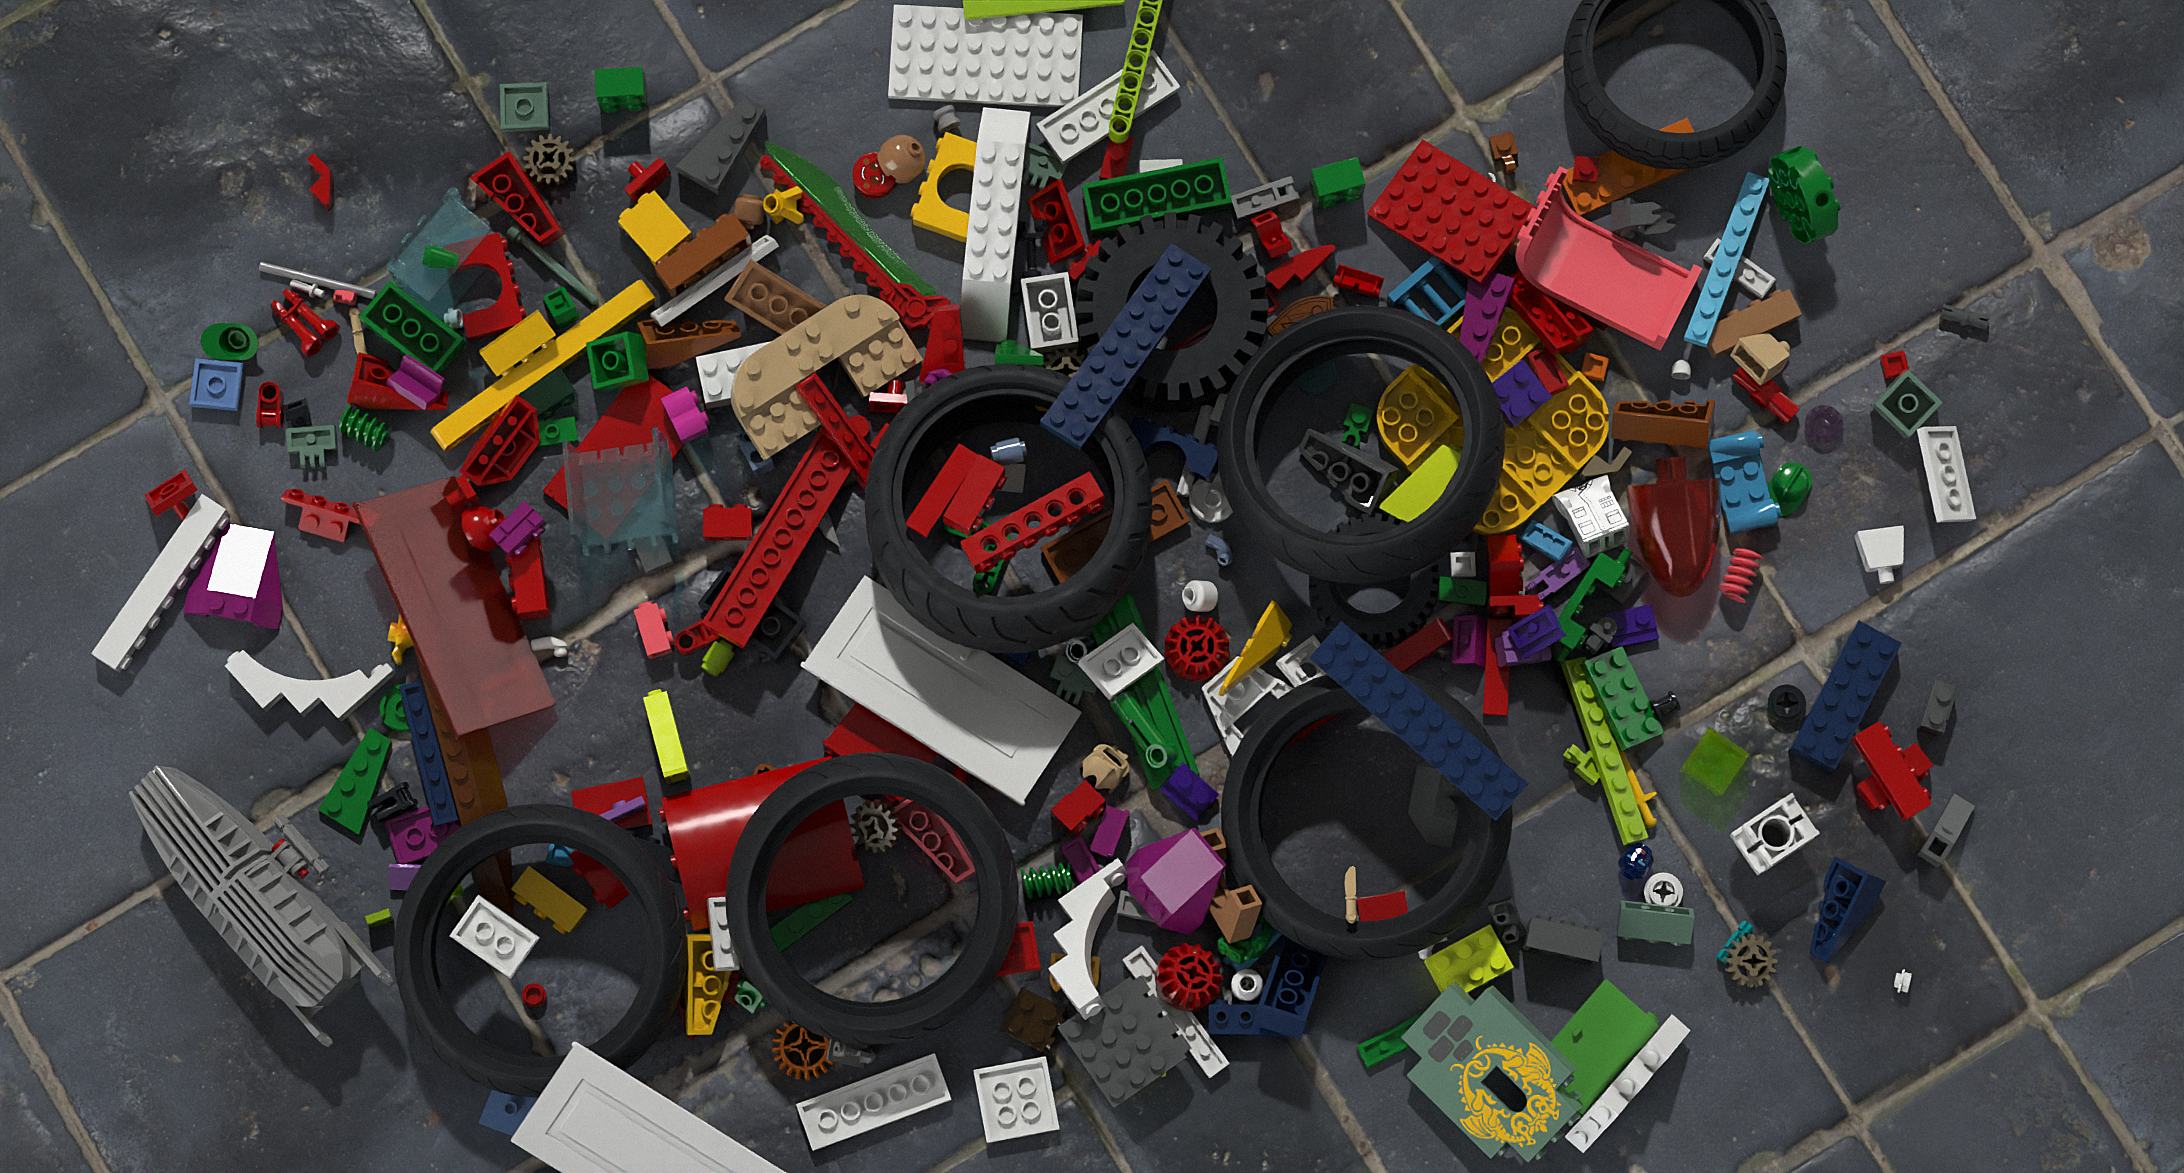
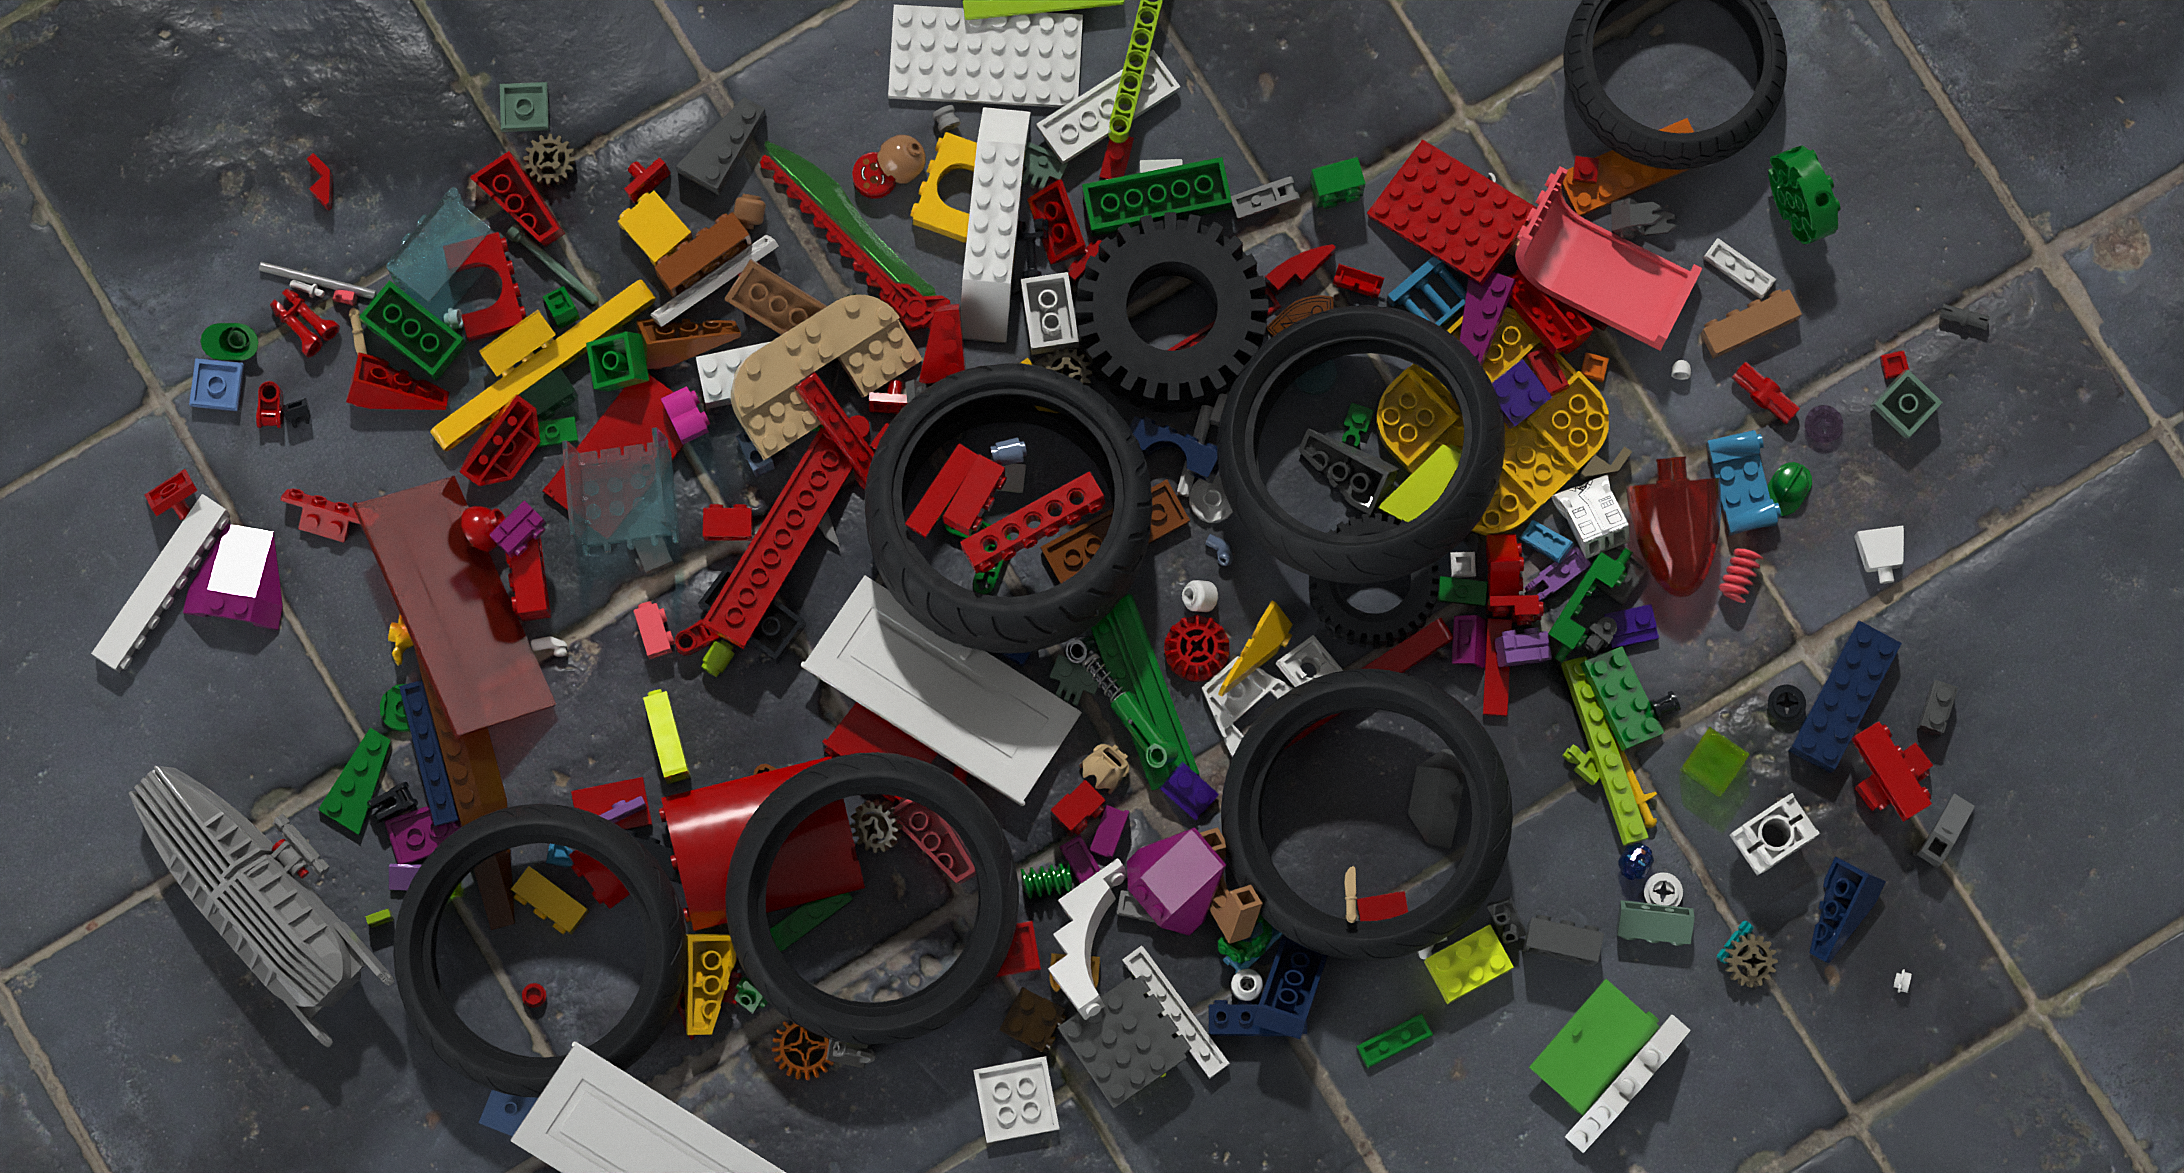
(311, 443): sand green hinge -> none
(339, 694): white arch -> none
(363, 429): green piece -> none
(416, 382): magenta panel -> none
(439, 258): green cone -> none
(463, 494): red tile -> none
(494, 936): white tile -> none
(621, 89): green brick -> none
(722, 947): white tile -> none
(784, 205): yellow rock -> none
(873, 1102): white plate -> none
(936, 375): magenta arm -> none
(1010, 352): green wing -> none
(1121, 661): white plate -> none
(1125, 347): dark blue plate -> none
(1174, 981): red gear -> none
(1270, 235): red brick -> none
(1419, 721): dark blue plate -> none
(1462, 1046): sand green panel -> none
(1504, 149): dark orange plate -> none
(1536, 632): dark purple plate -> none
(1664, 422): dark orange wedge -> none
(1727, 259): medium azure plate -> none
(1761, 356): tan torso -> none
(1946, 474): white plate -> none

